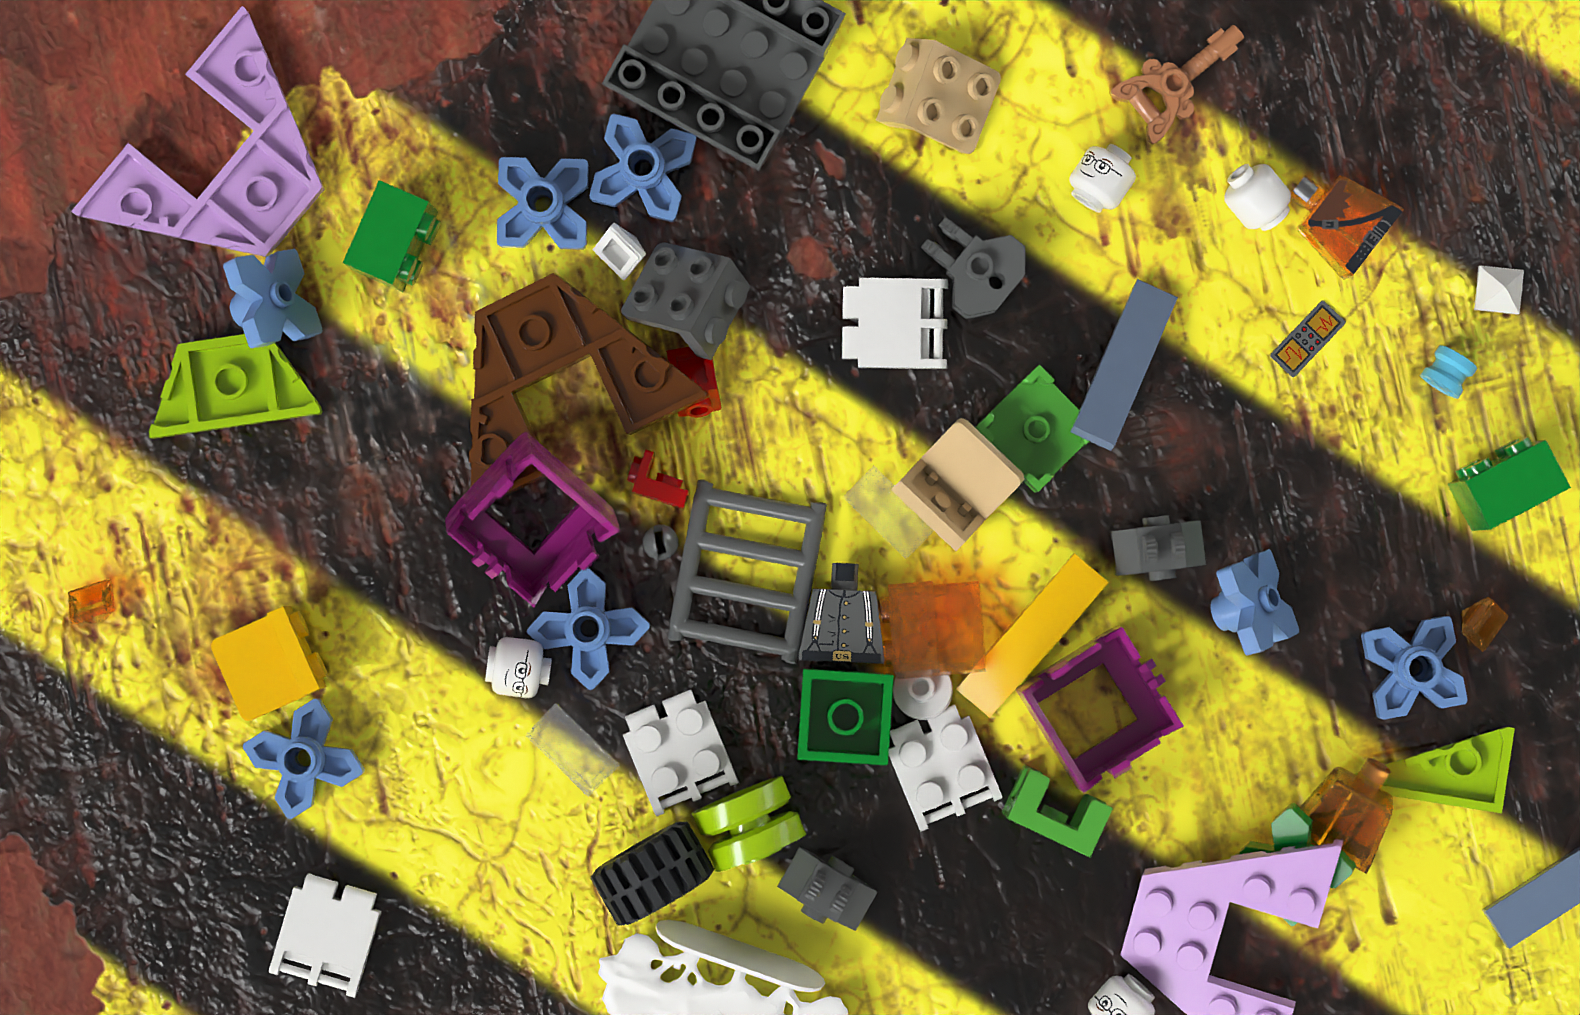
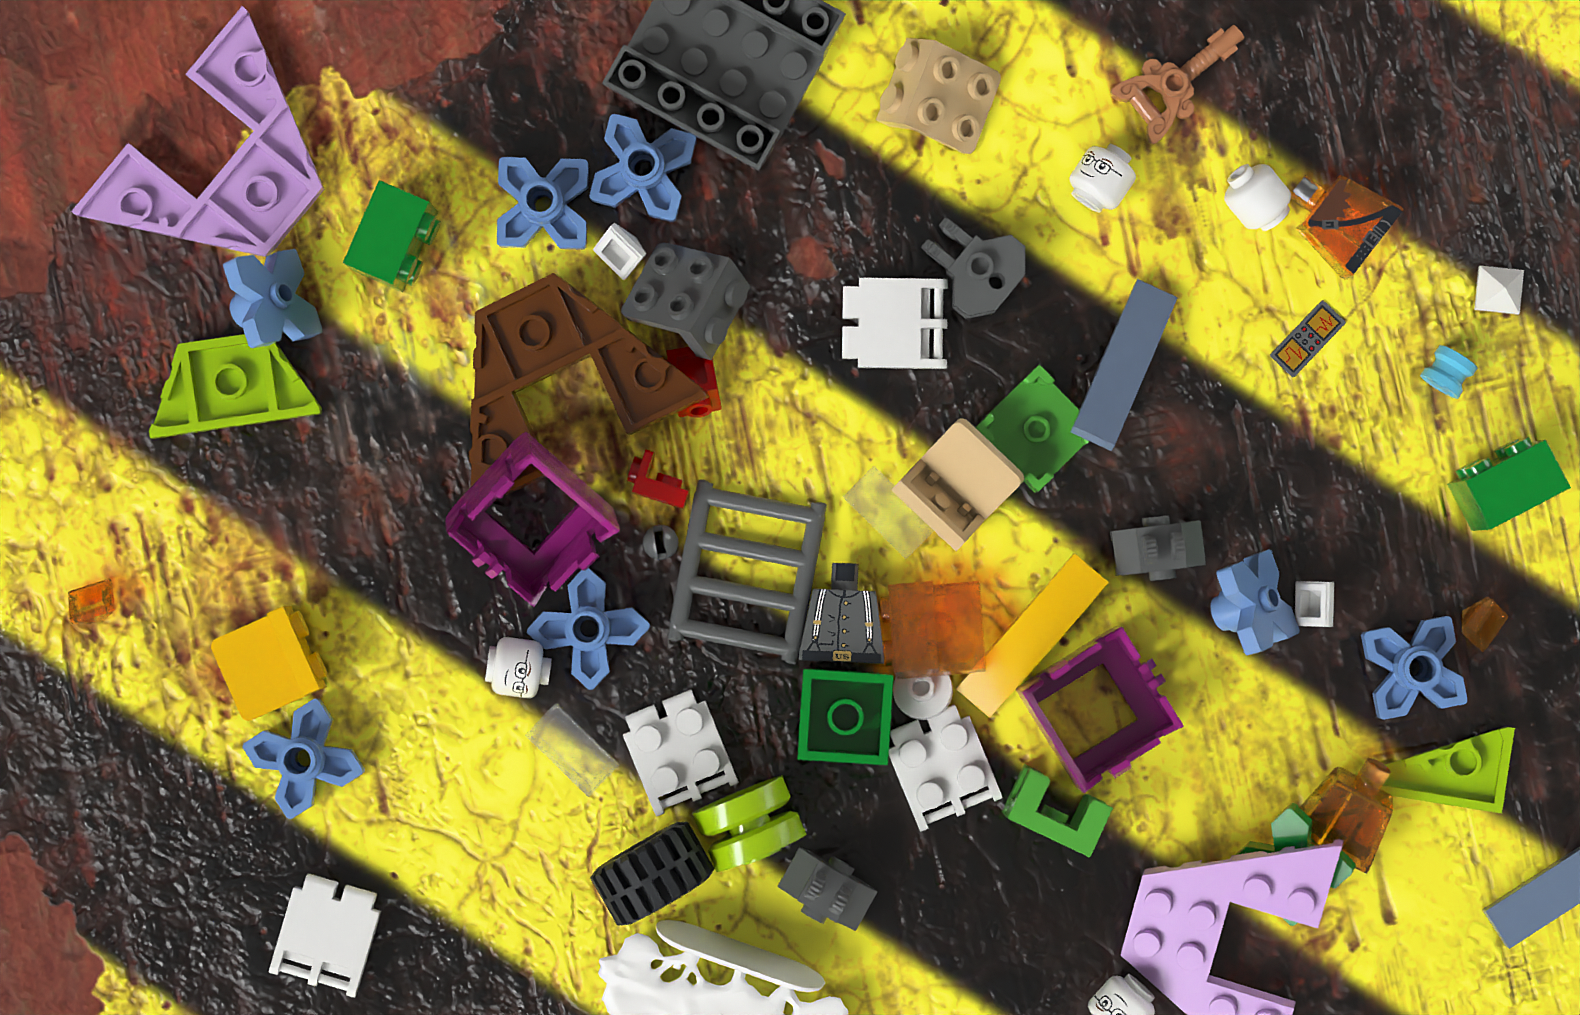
(1314, 603): none -> white slope

